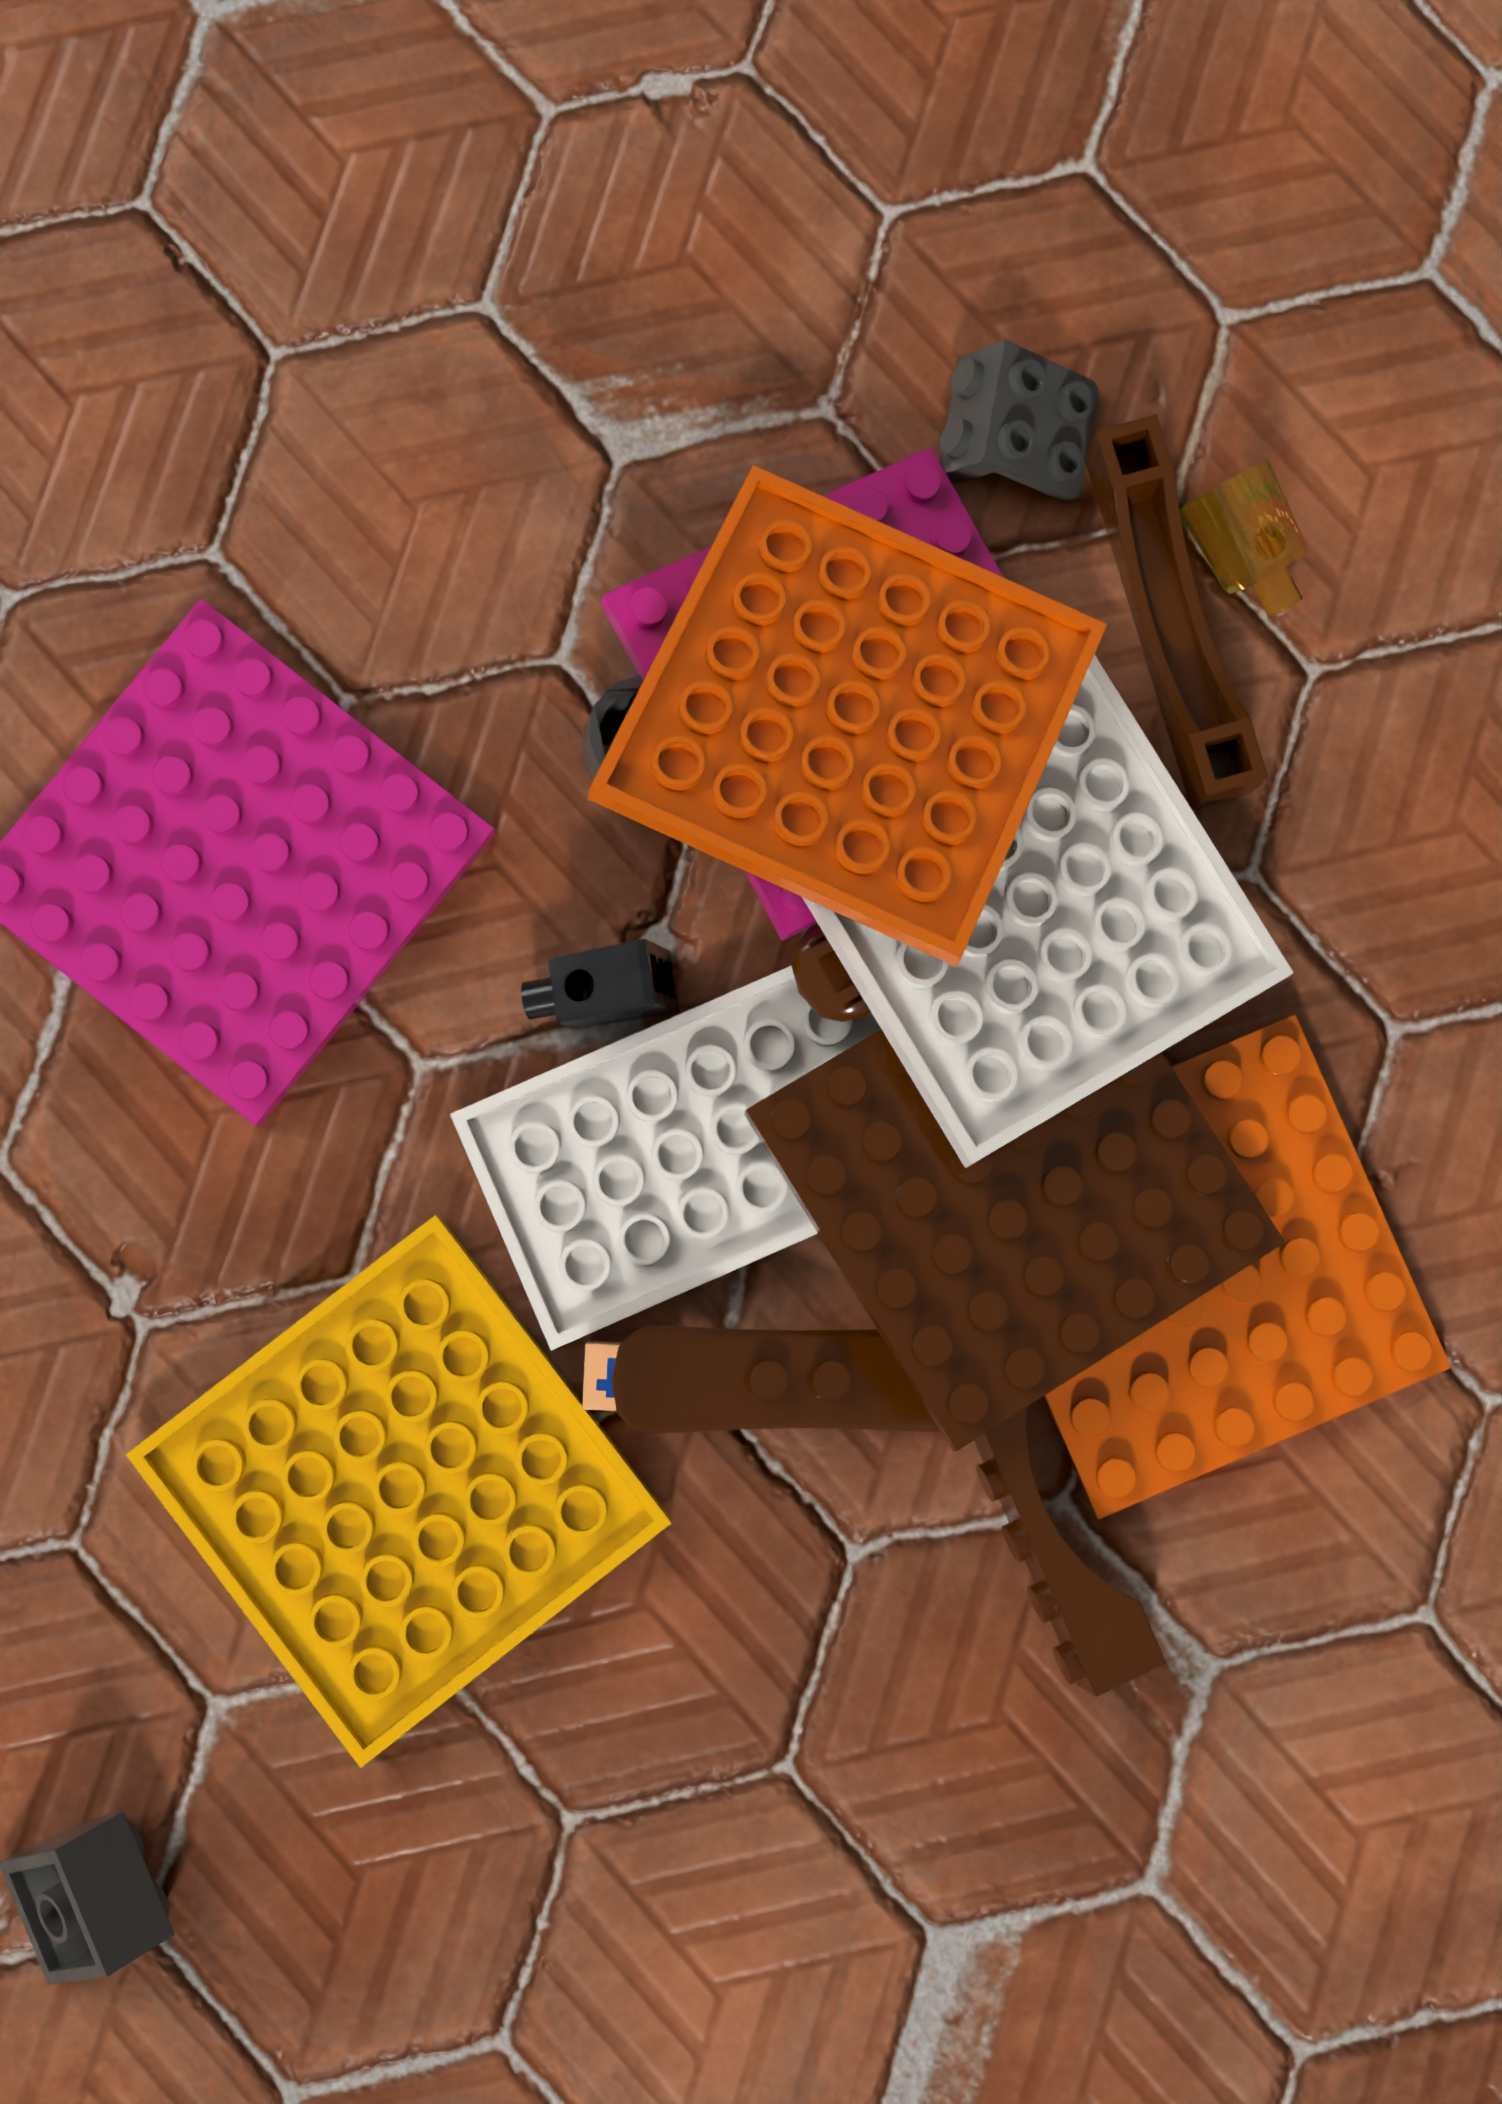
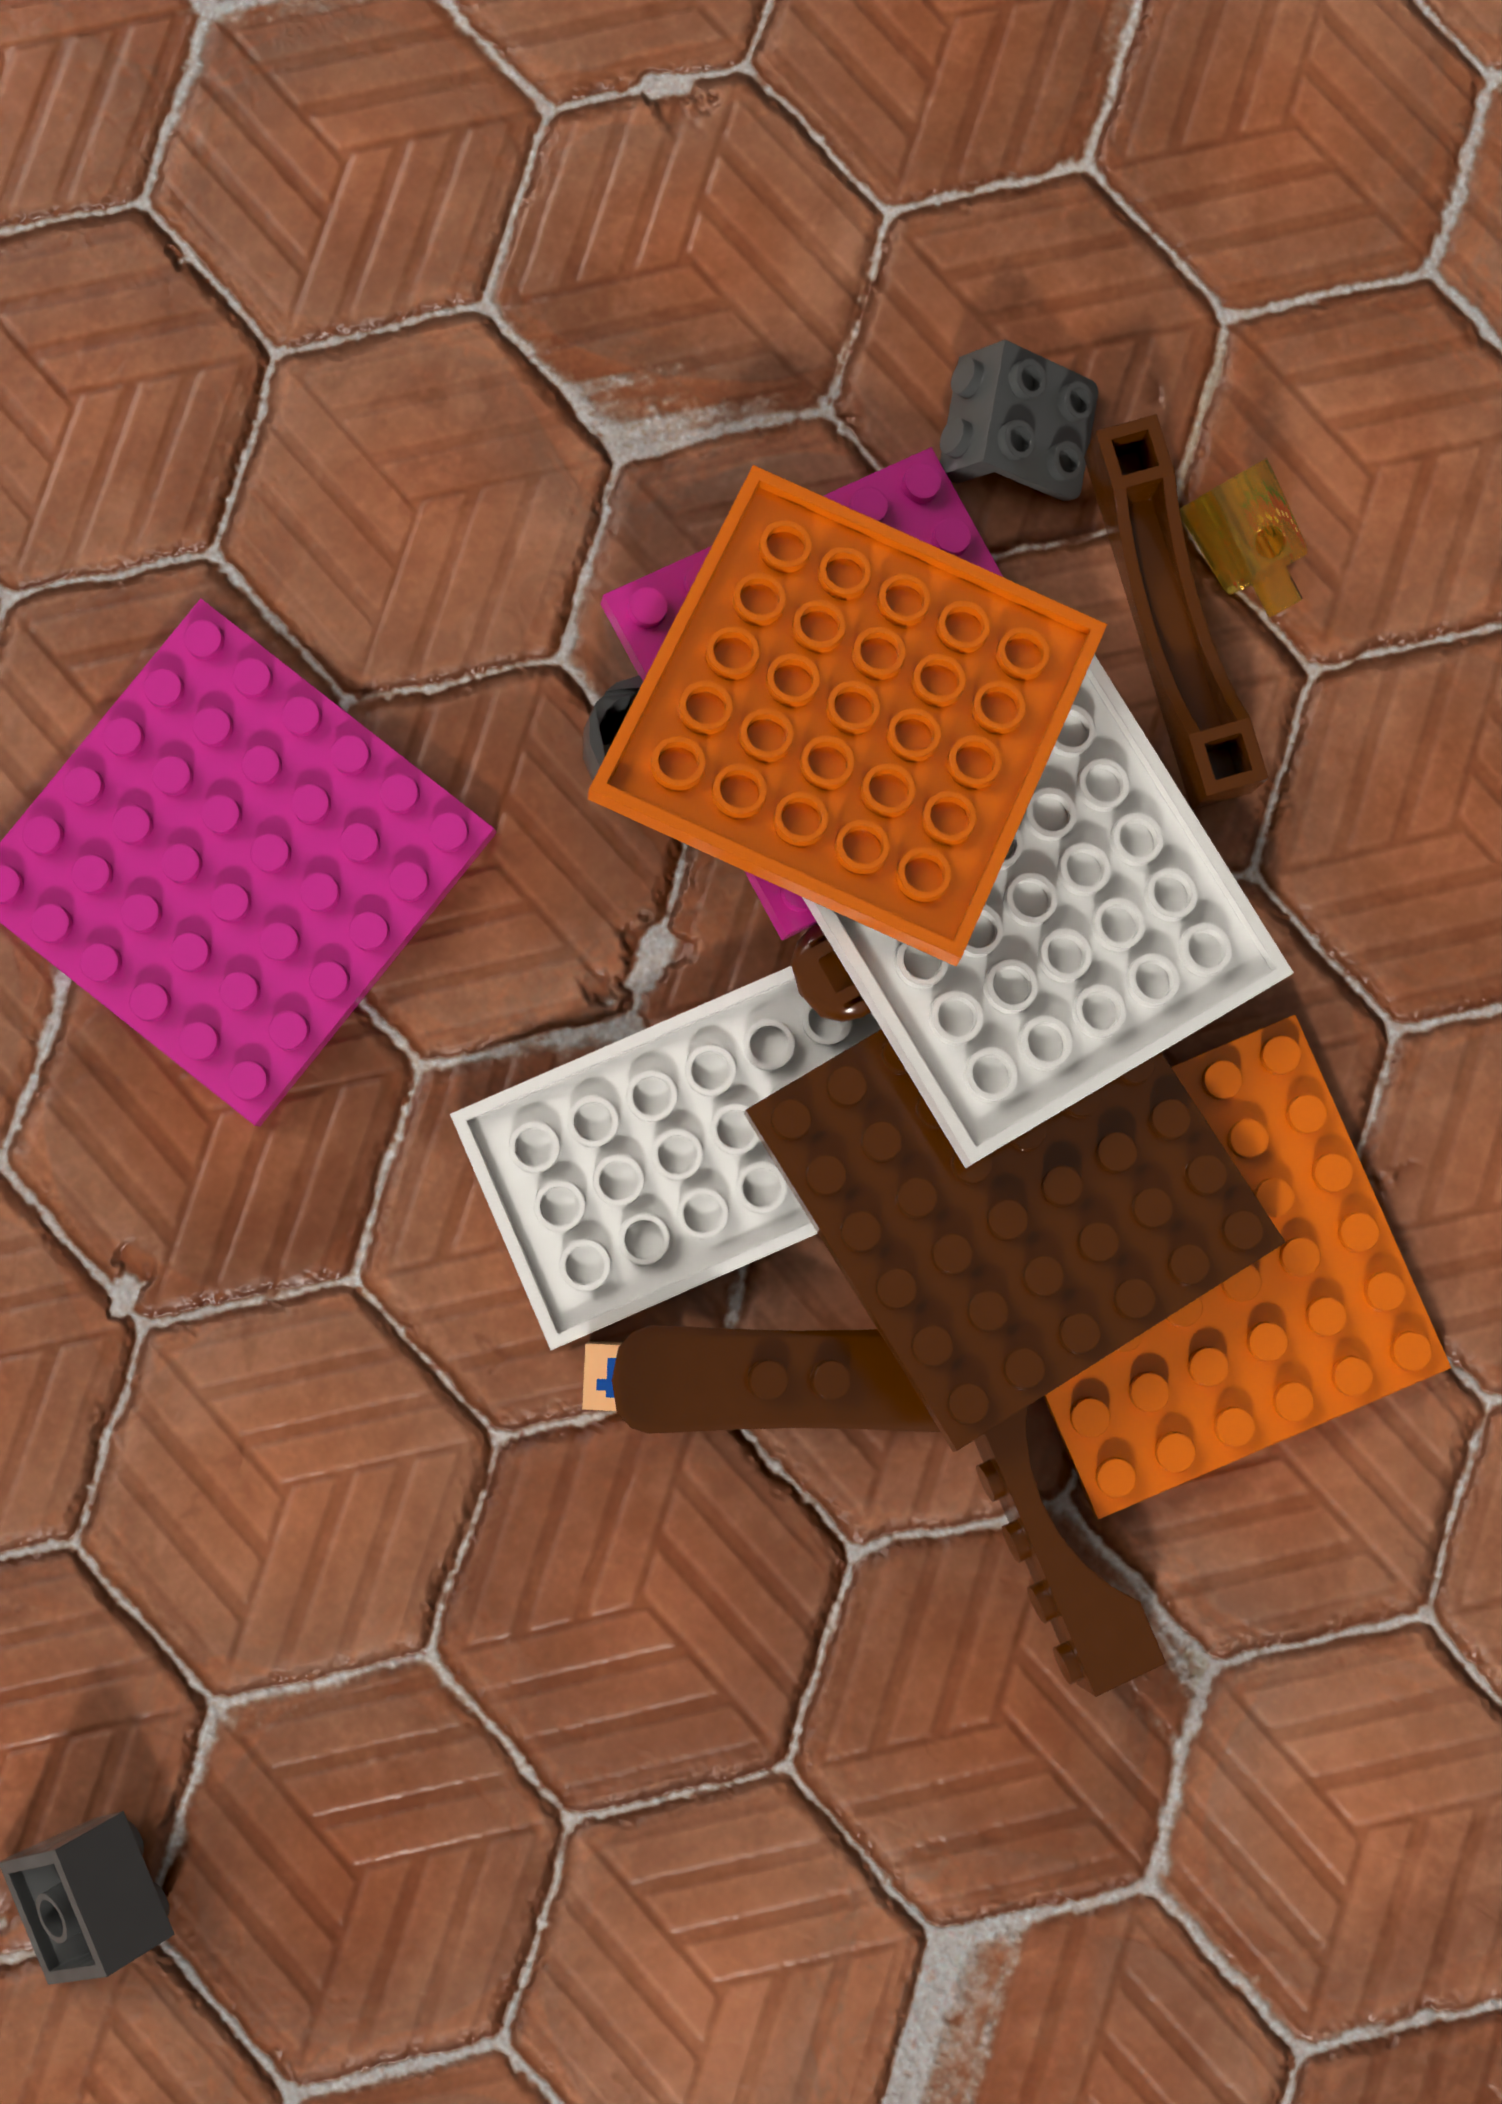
(399, 1489): yellow plate -> none
(629, 984): black torso -> none

